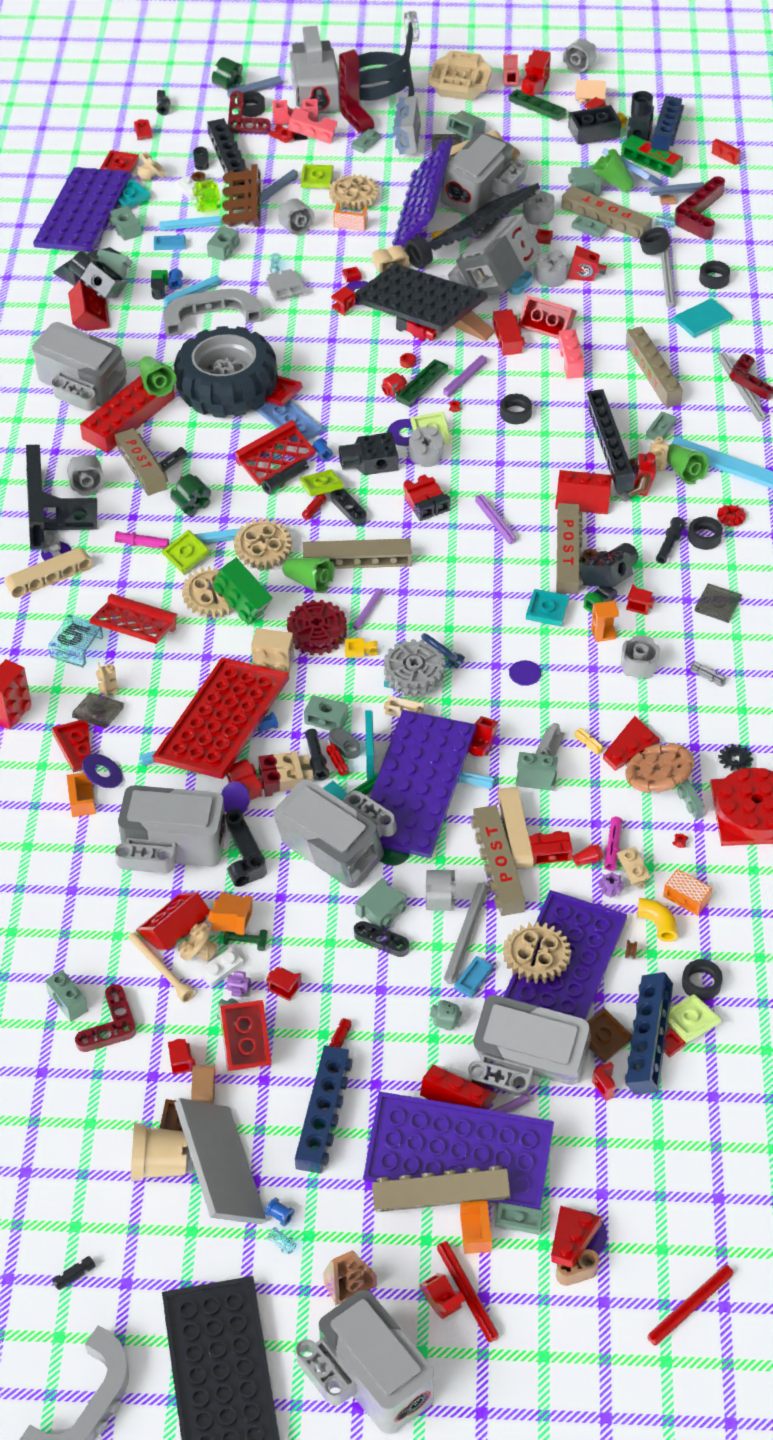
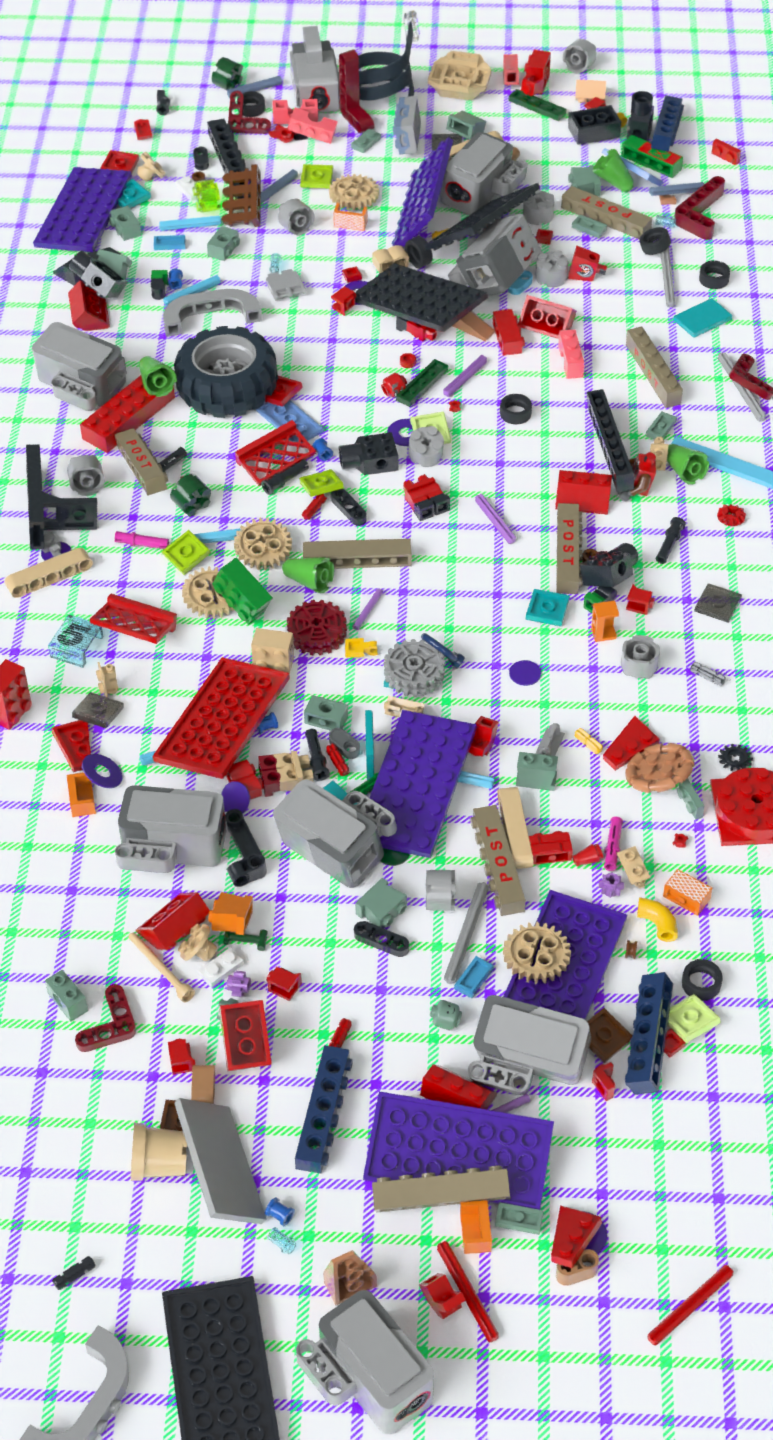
(705, 542): black tyre -> none

